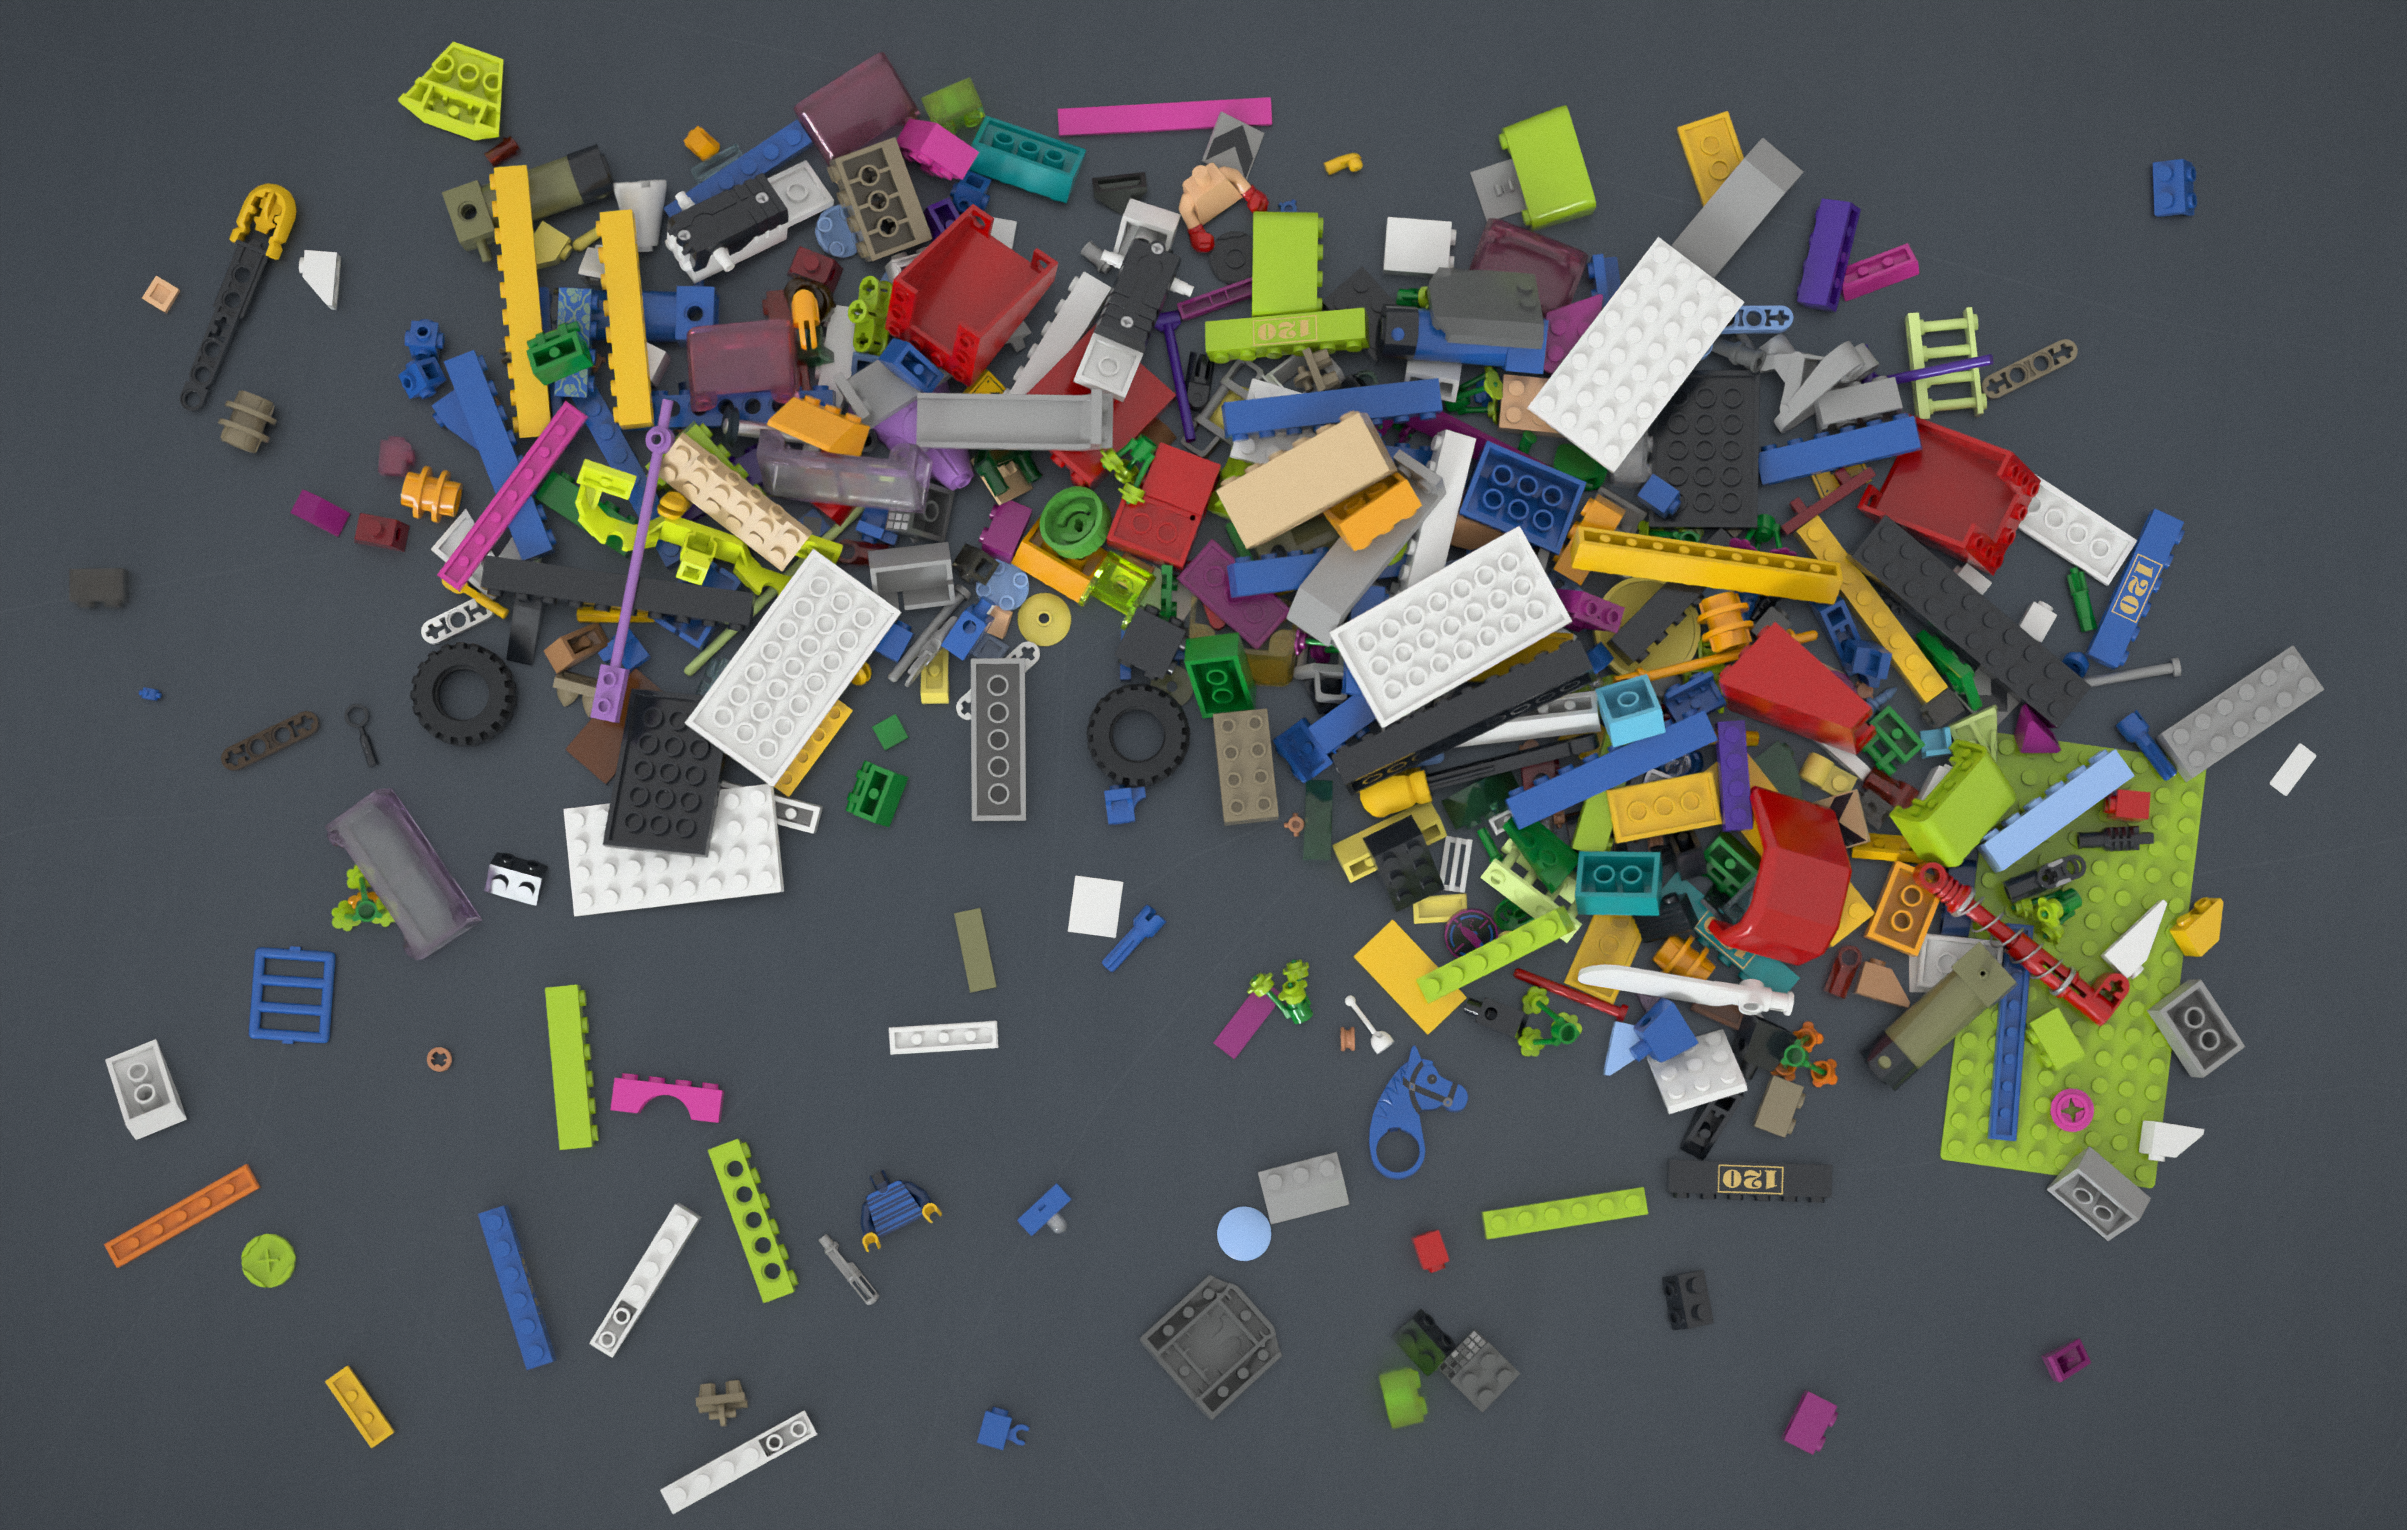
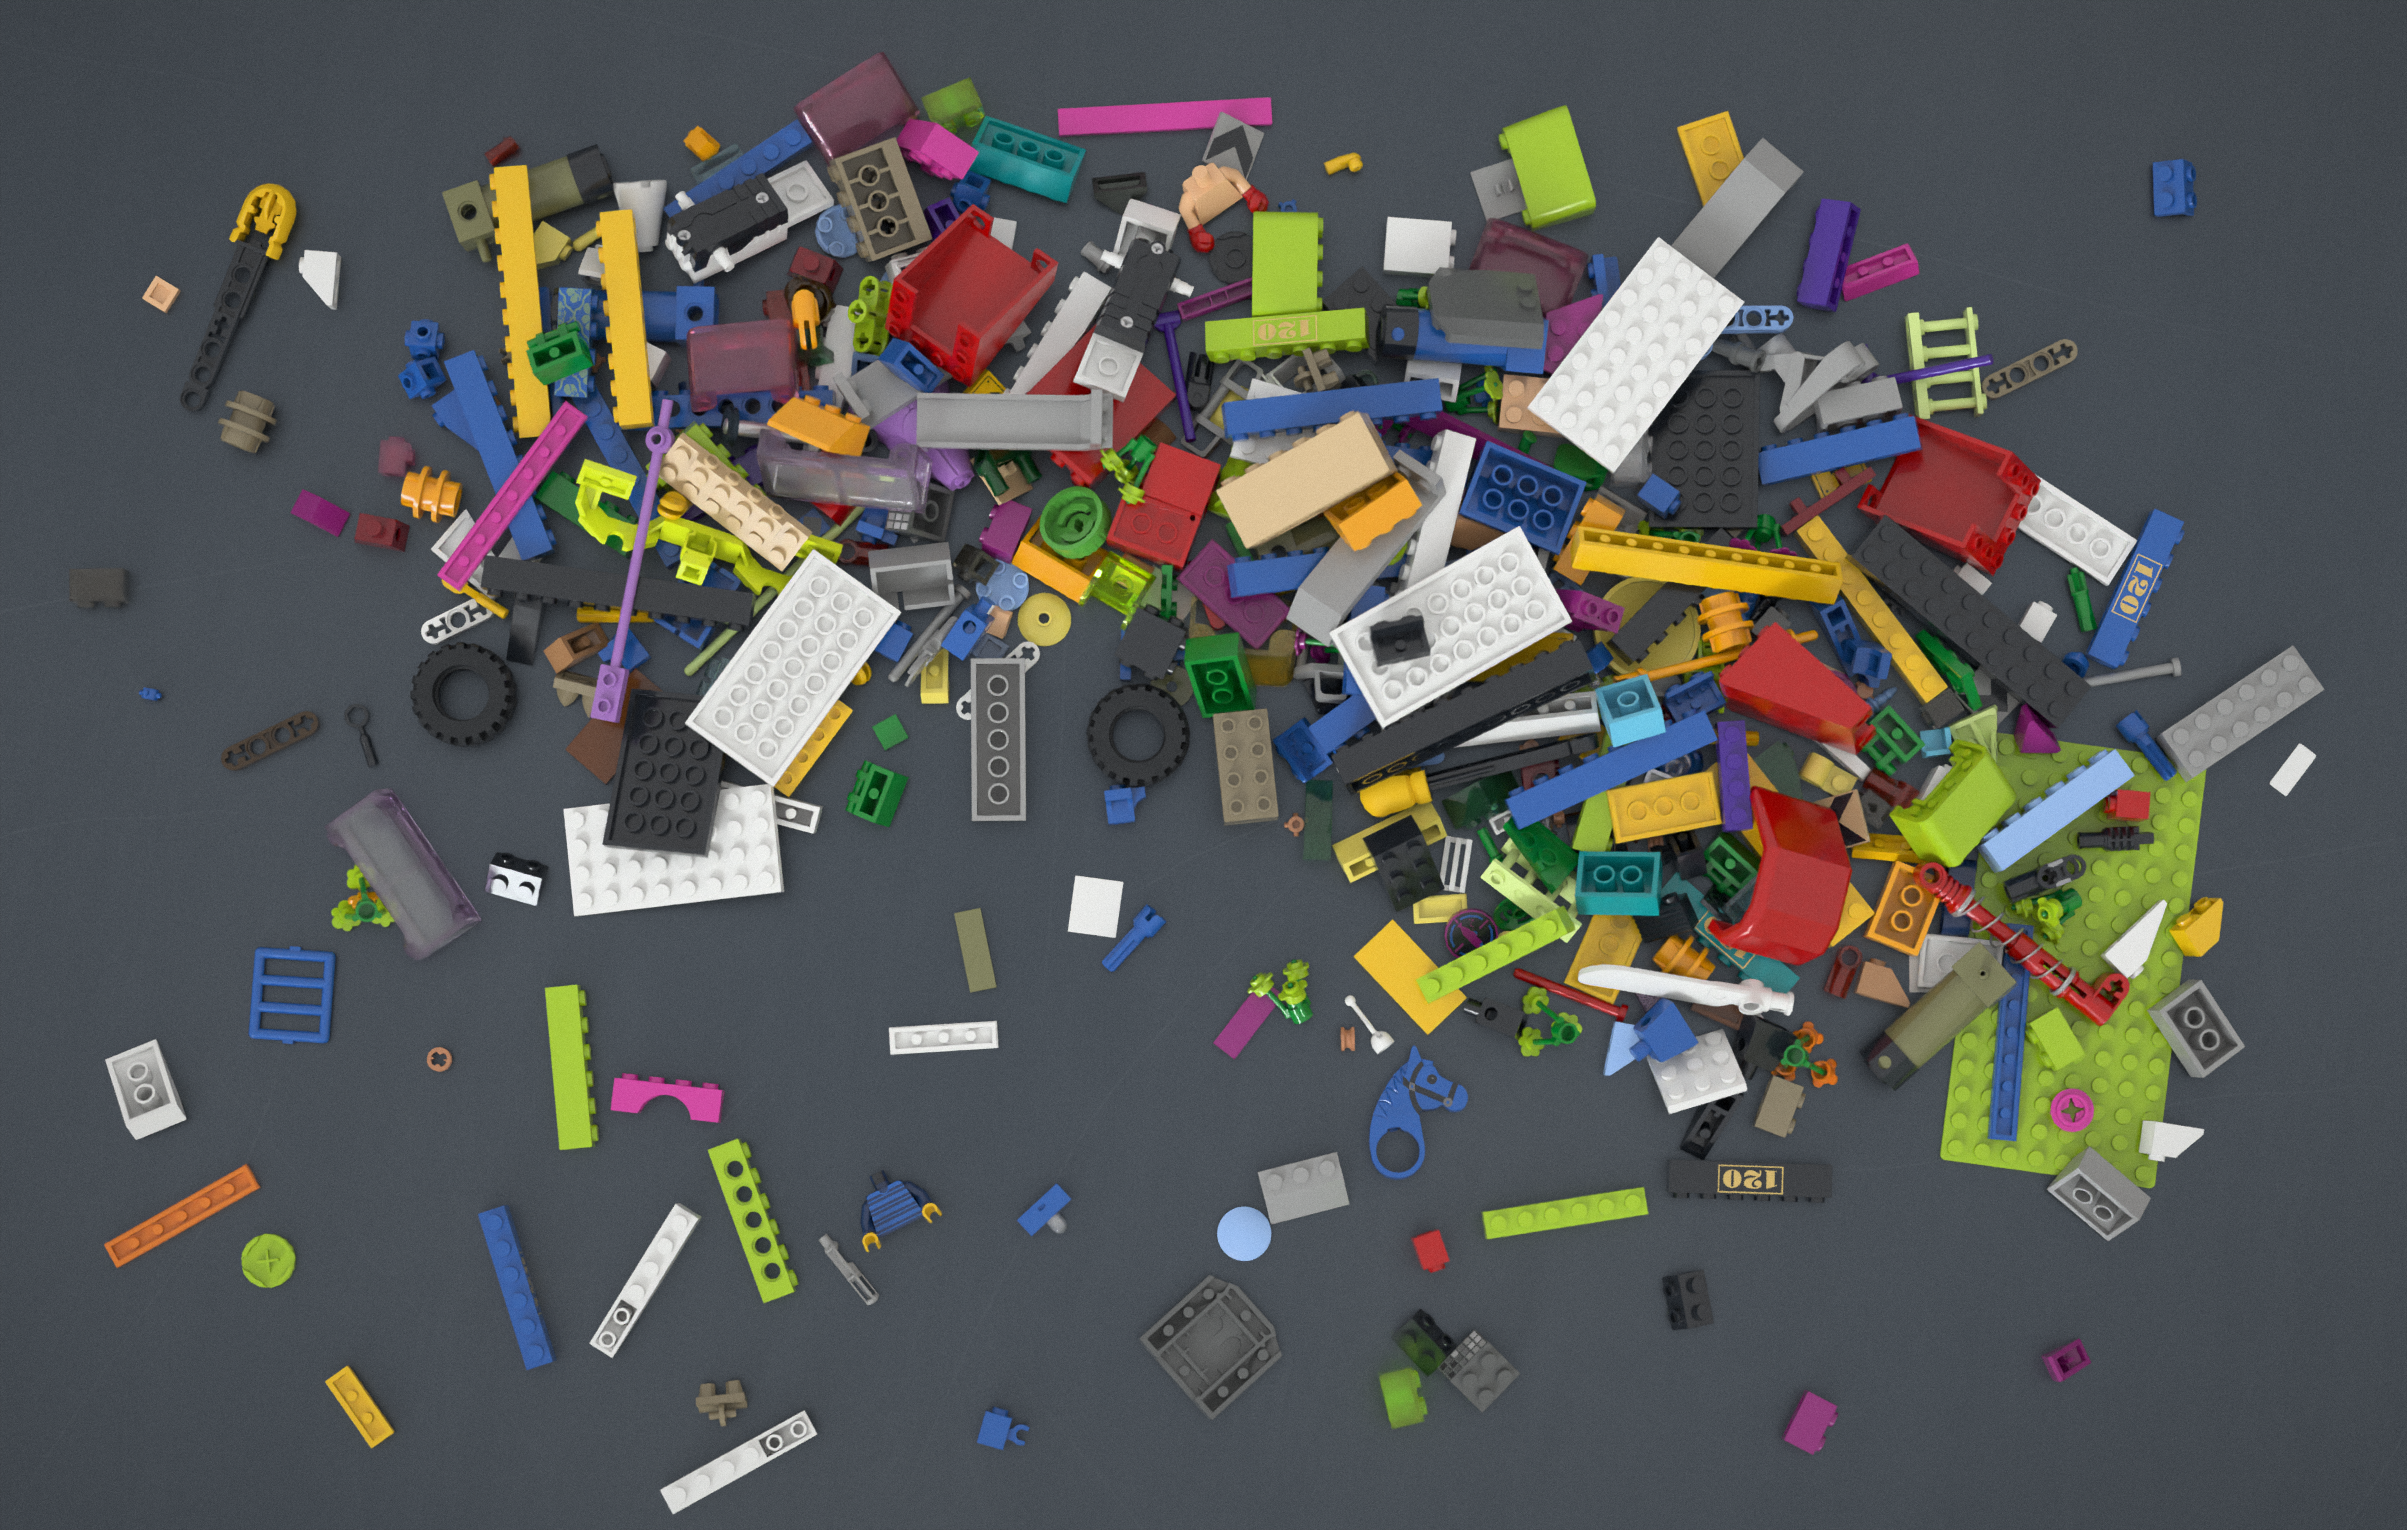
(460, 93): neon yellow wedge -> none
(1399, 640): none -> black bracket

